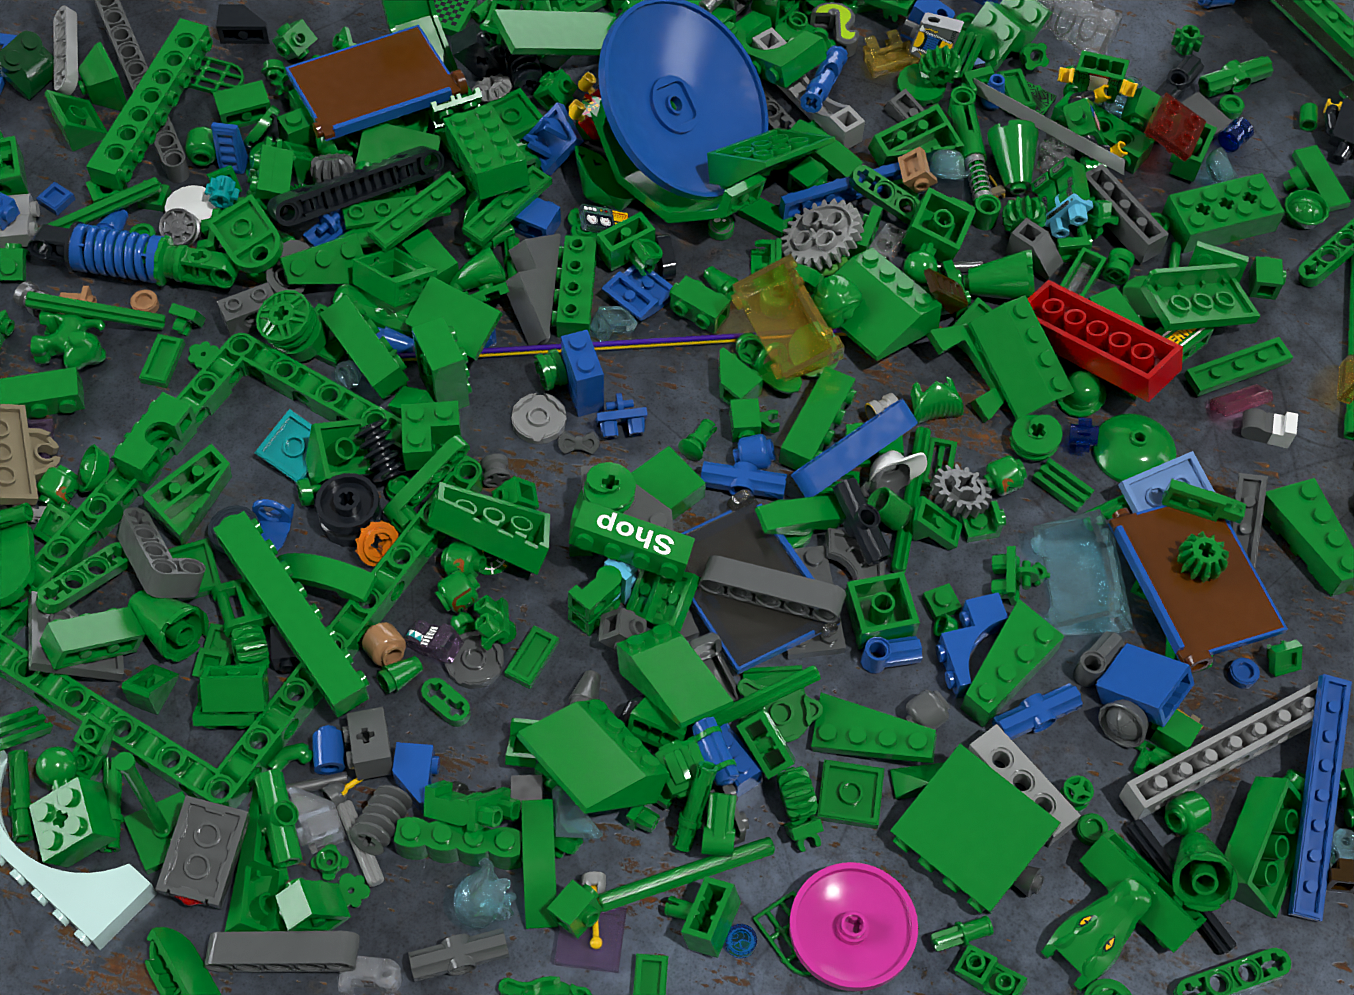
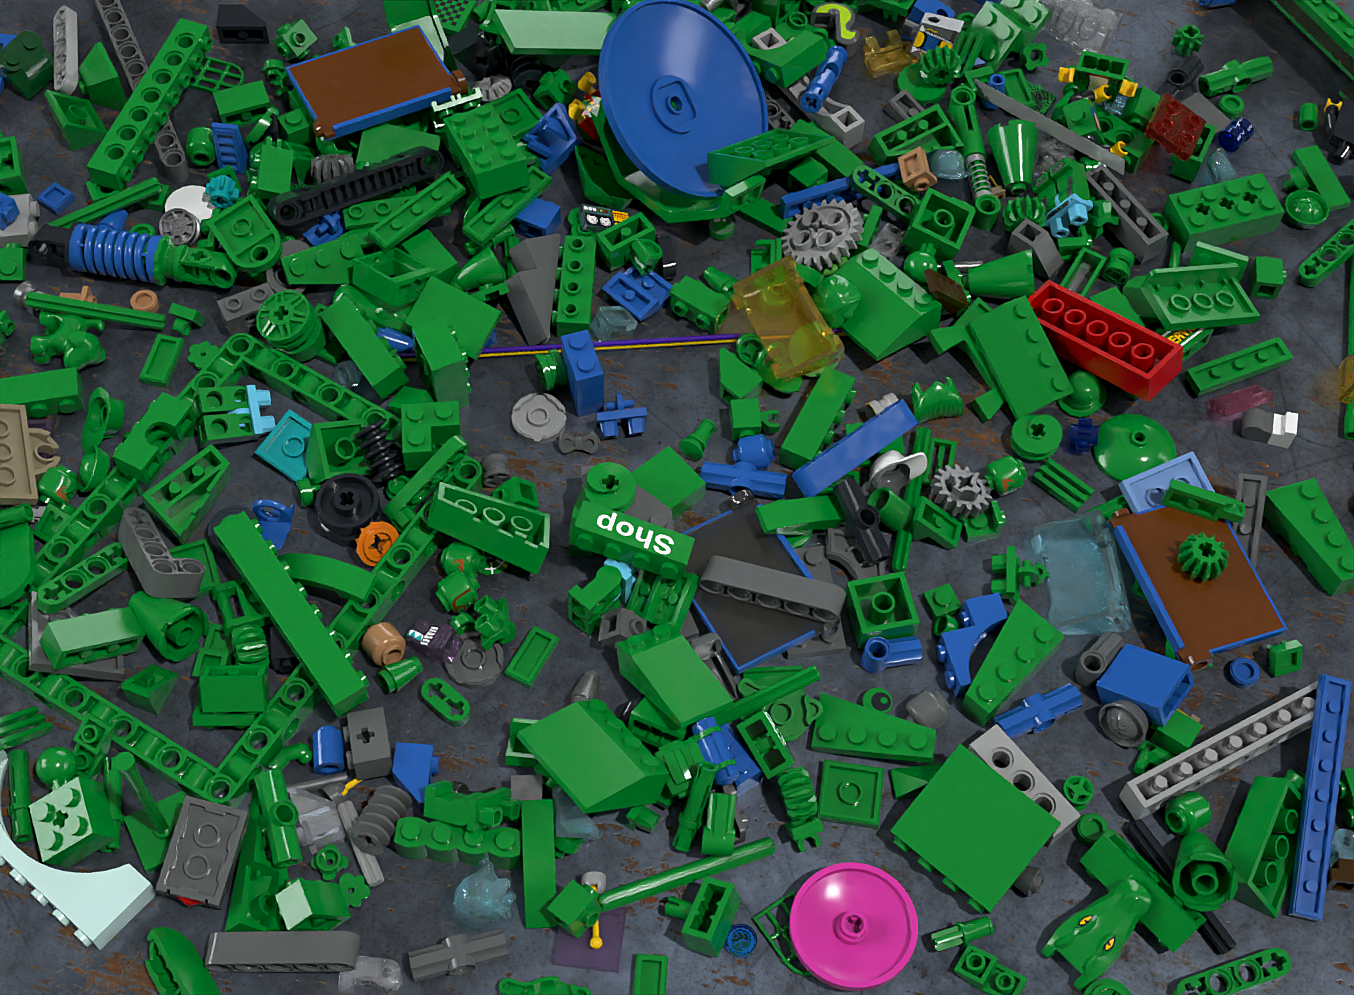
(103, 418): none -> green piece
(231, 414): none -> green hips
(878, 700): none -> tile

